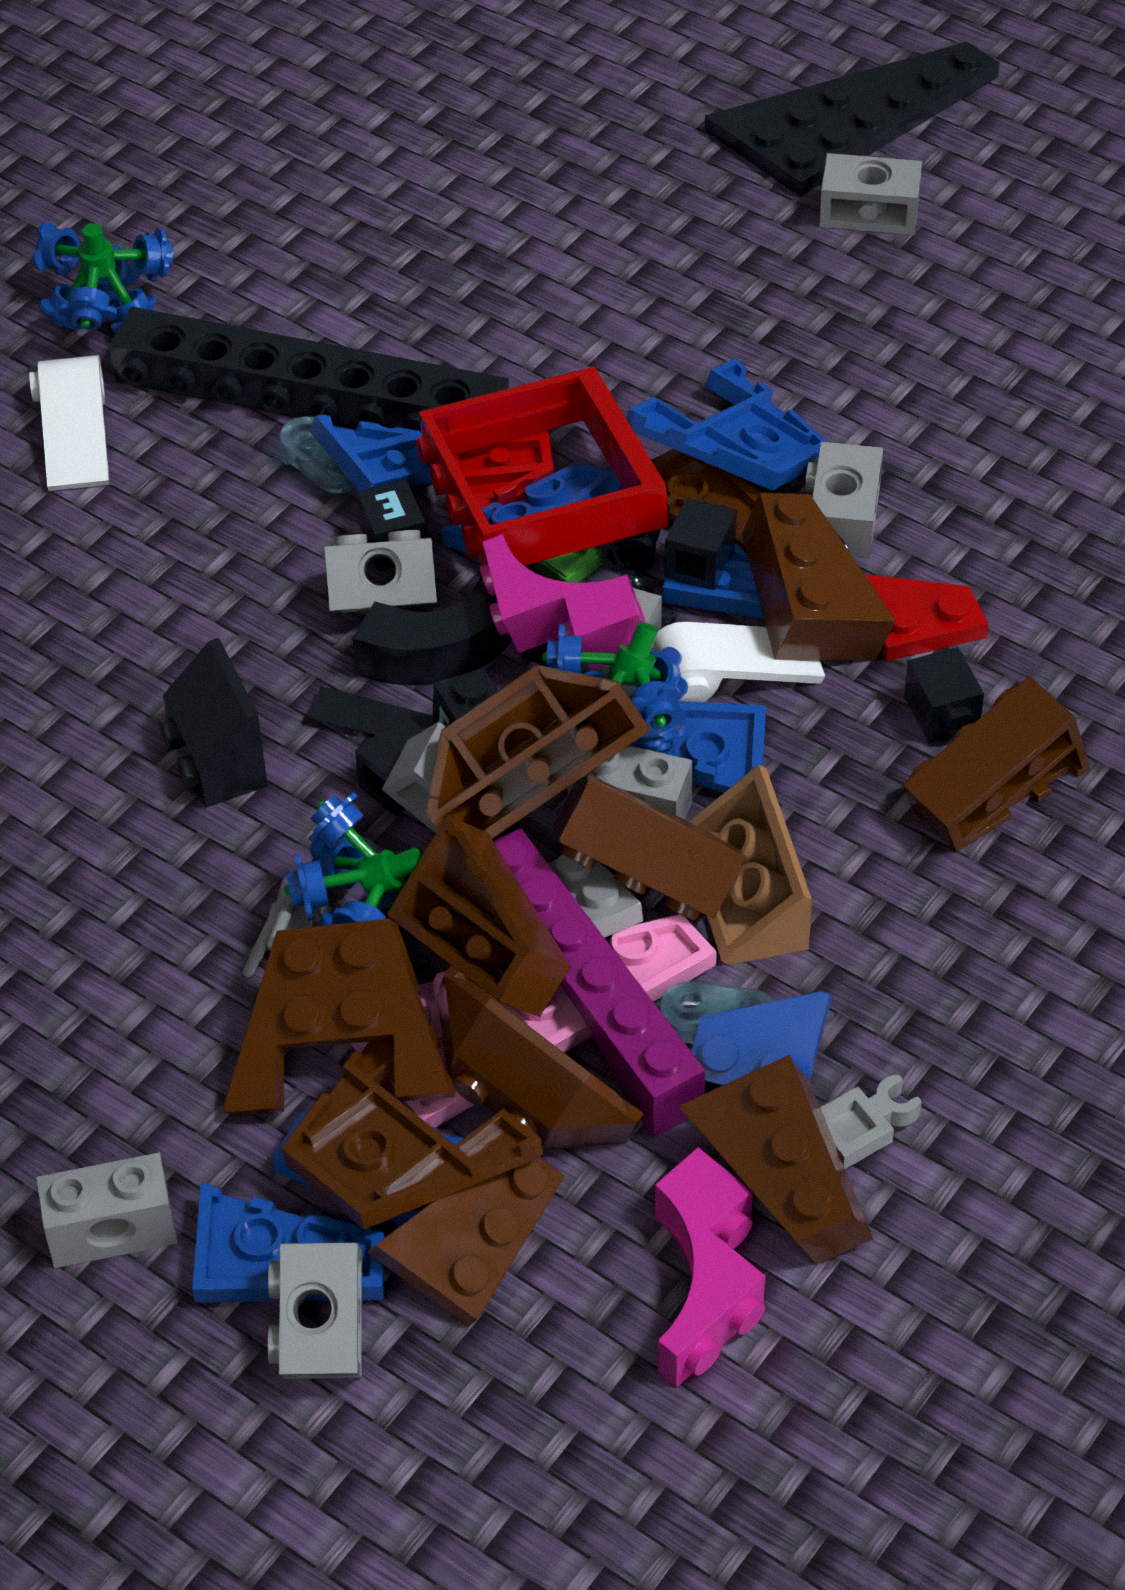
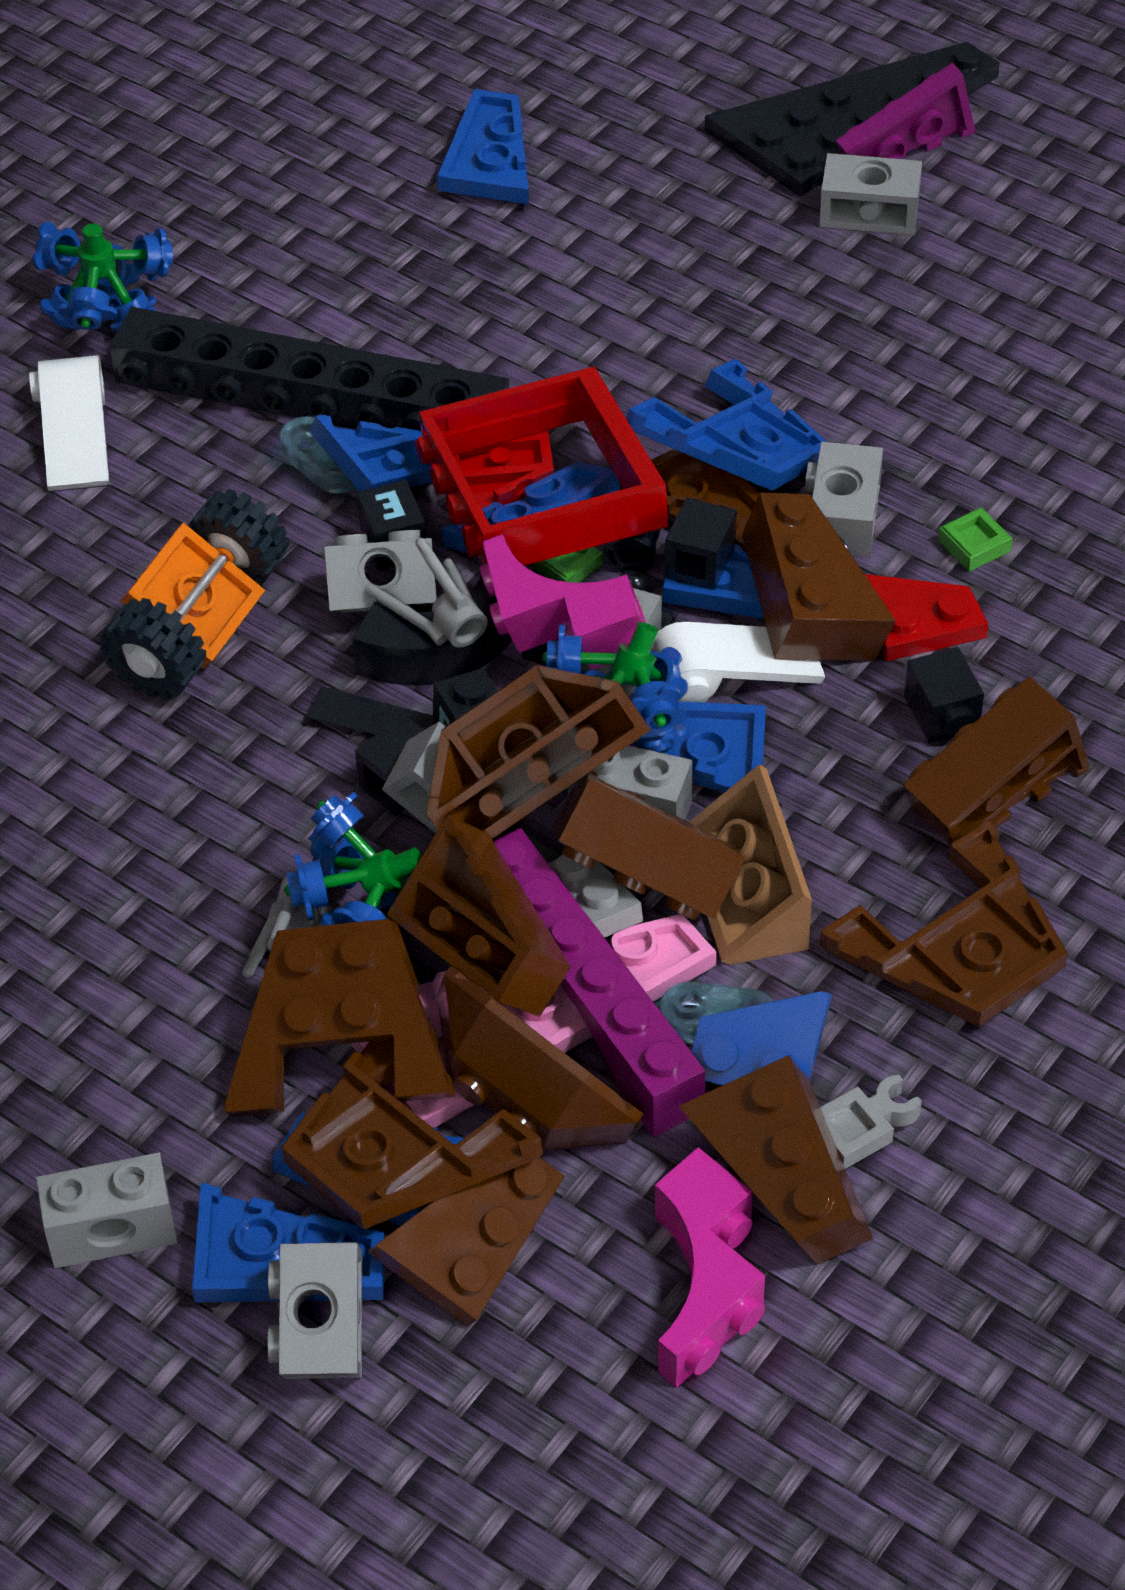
(194, 594): none -> plate
(214, 728): black slope -> none
(454, 611): none -> light grey plant
(487, 151): none -> blue wing
(915, 119): none -> magenta wing
(974, 954): none -> reddish brown wing
(975, 539): none -> bright green tile

